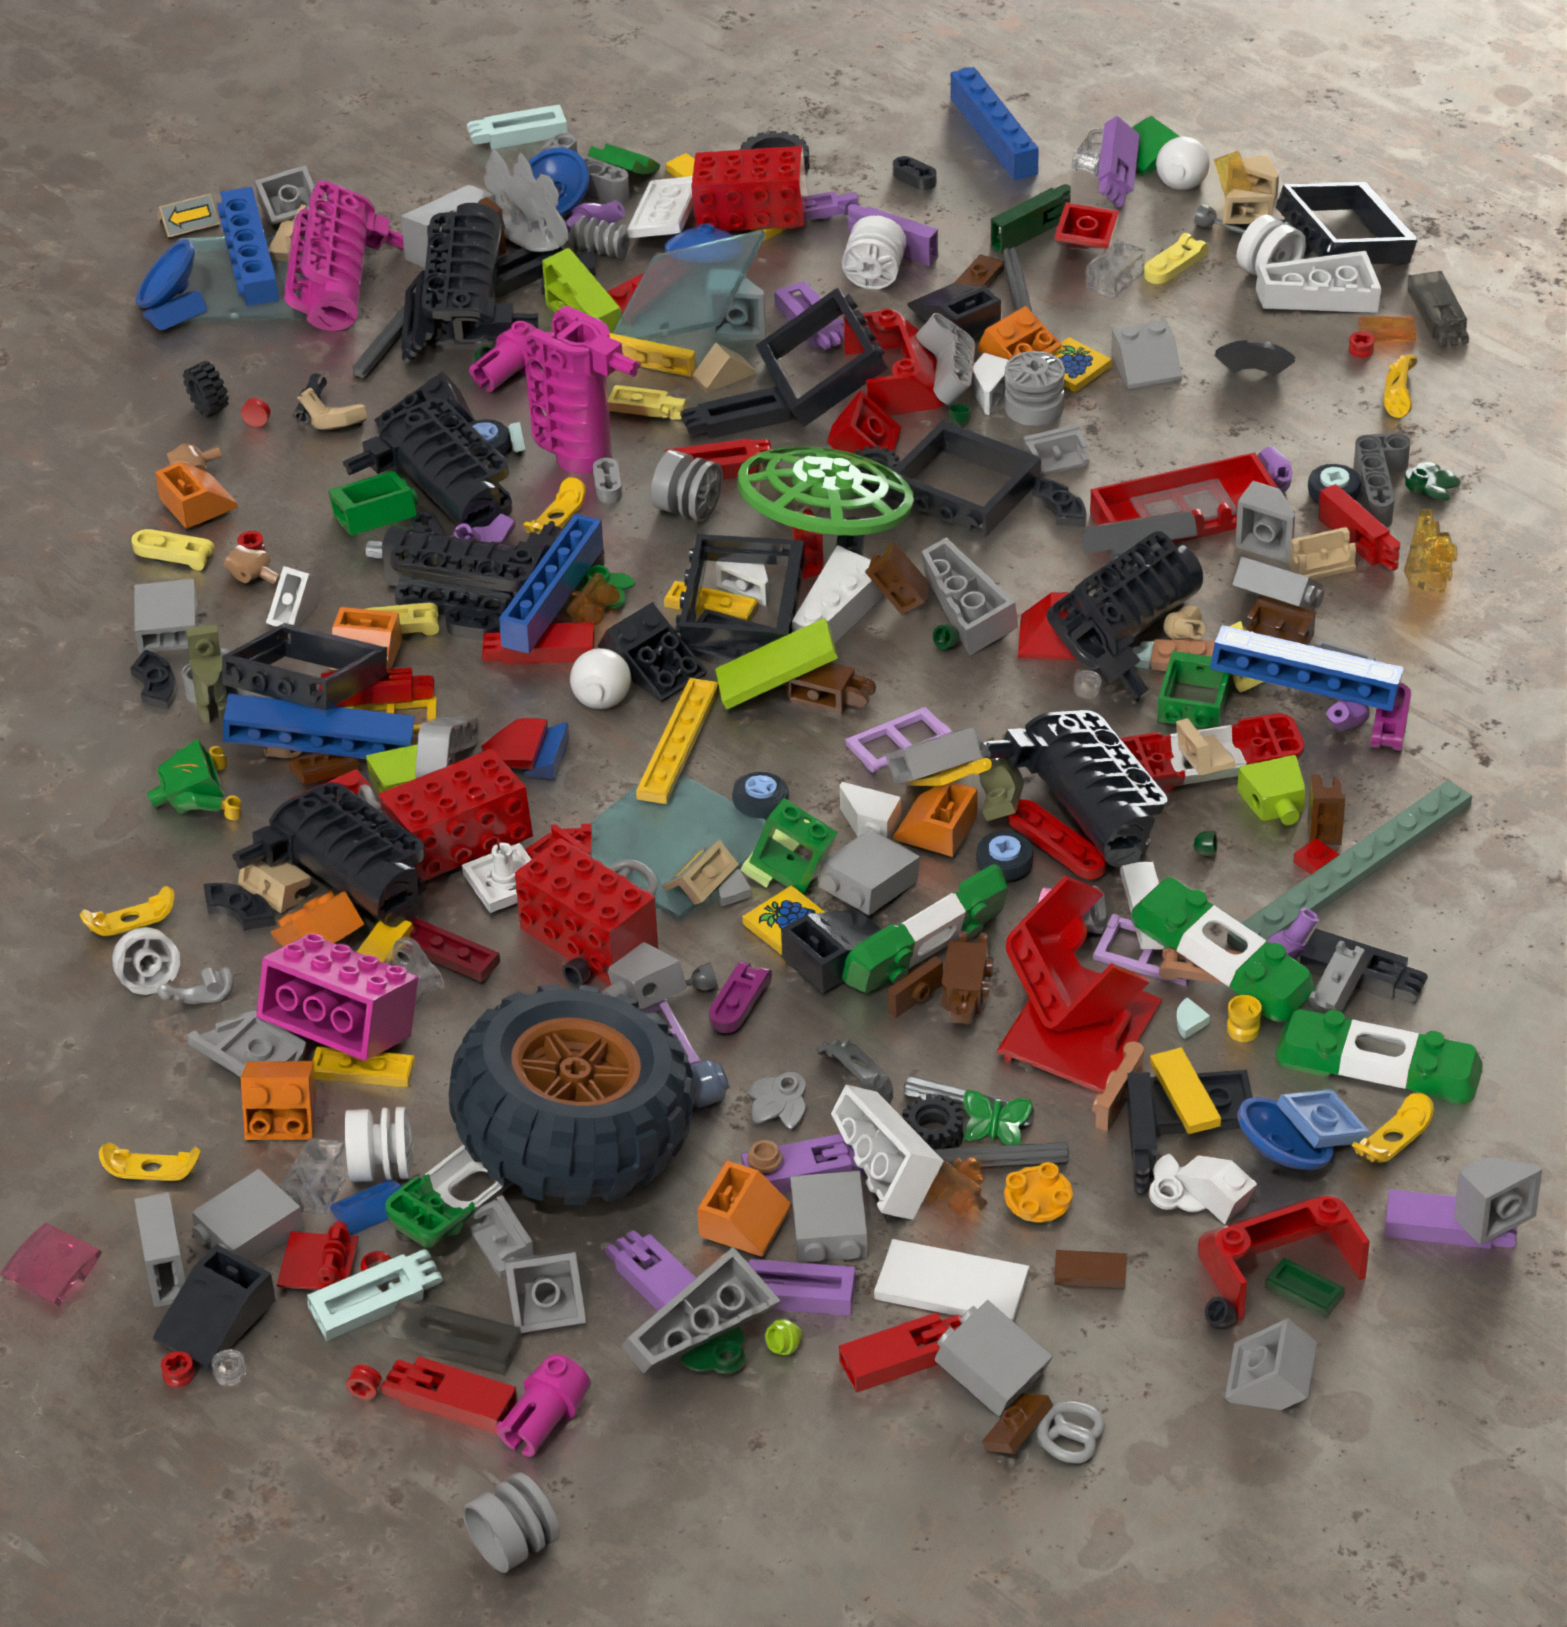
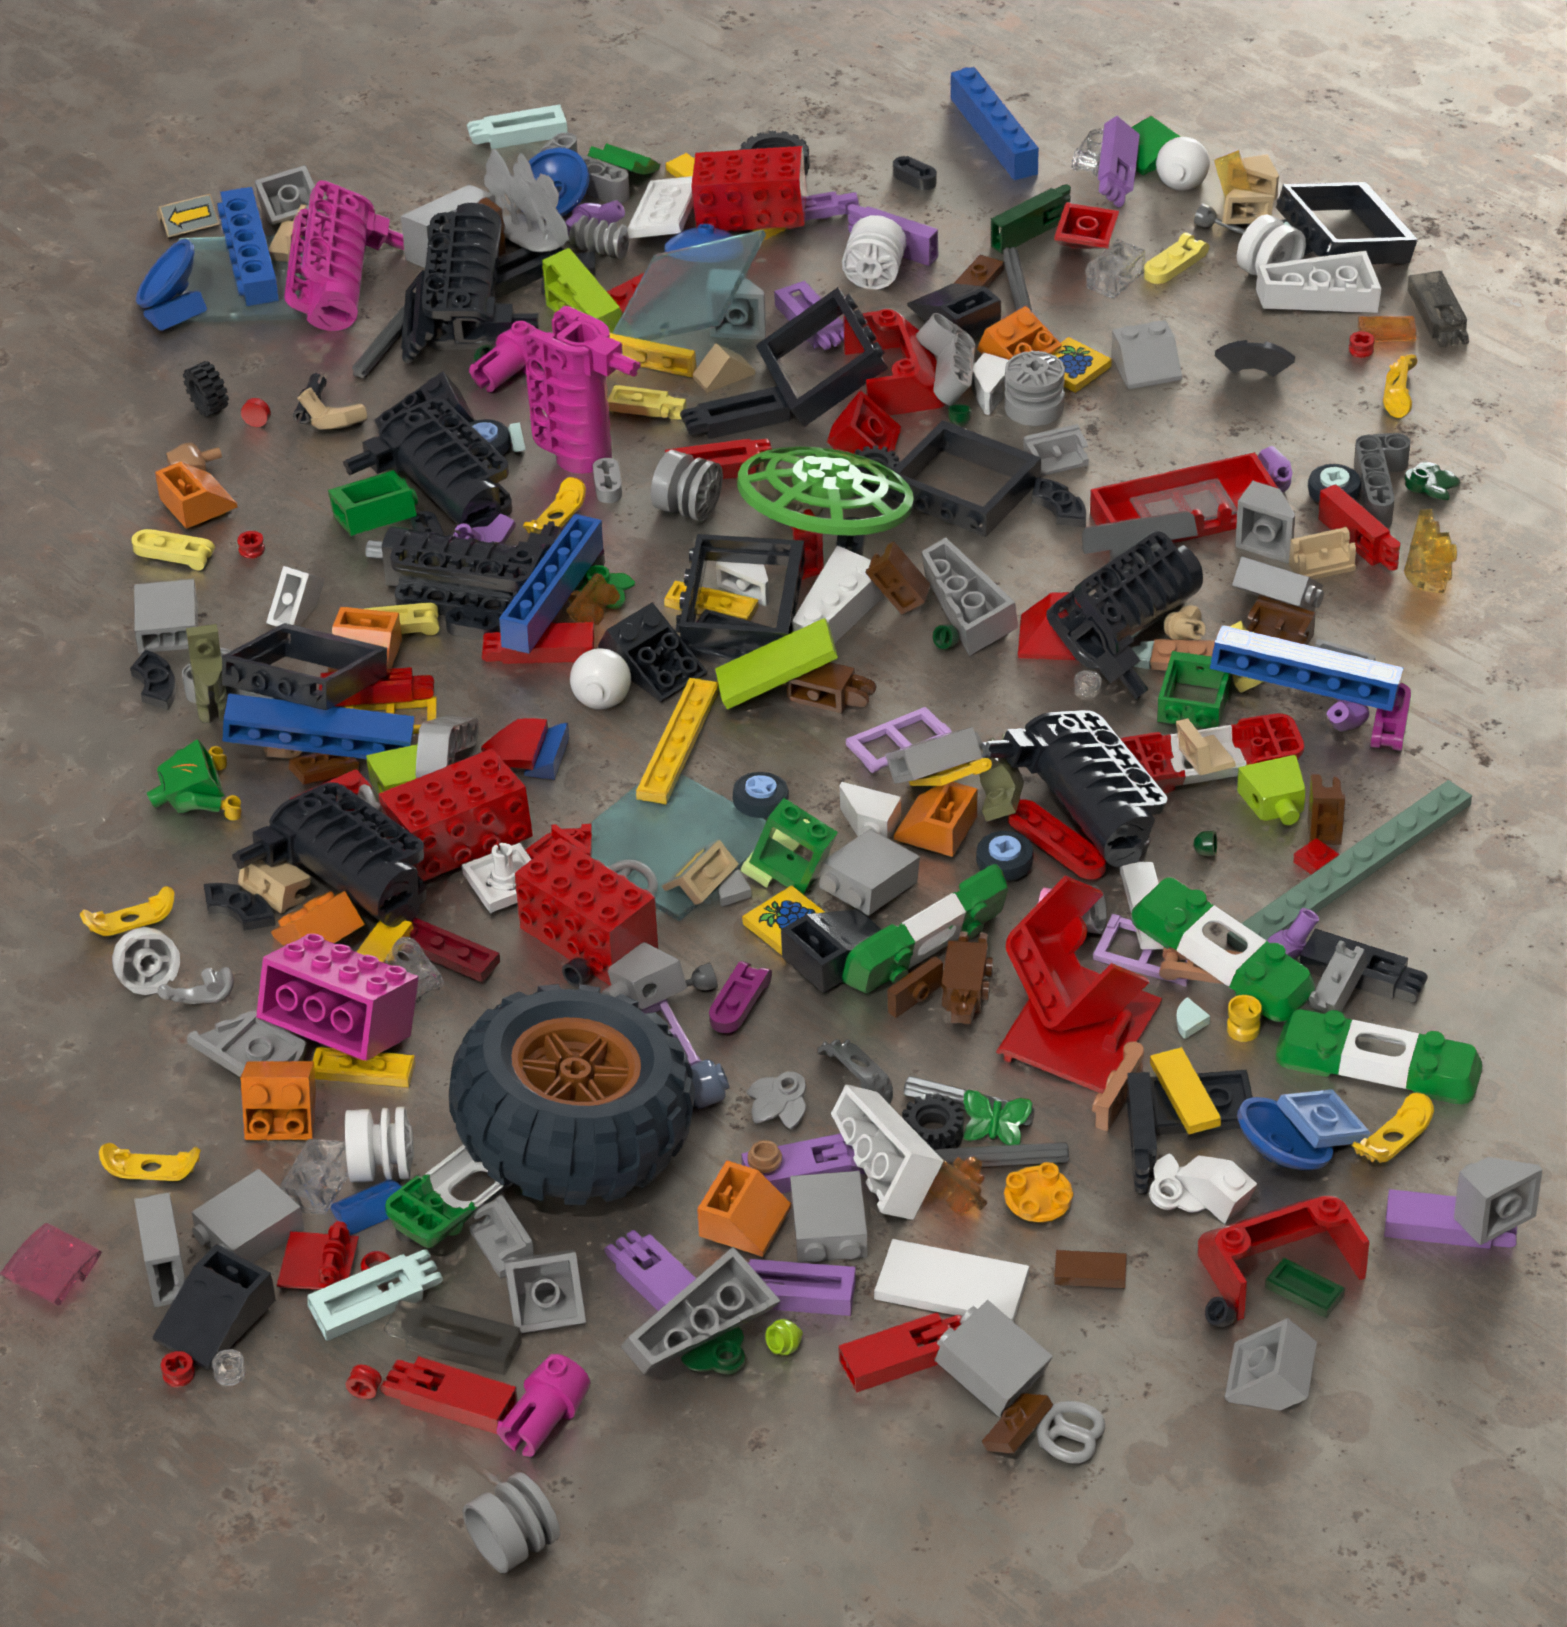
(249, 564): medium nougat piece -> none

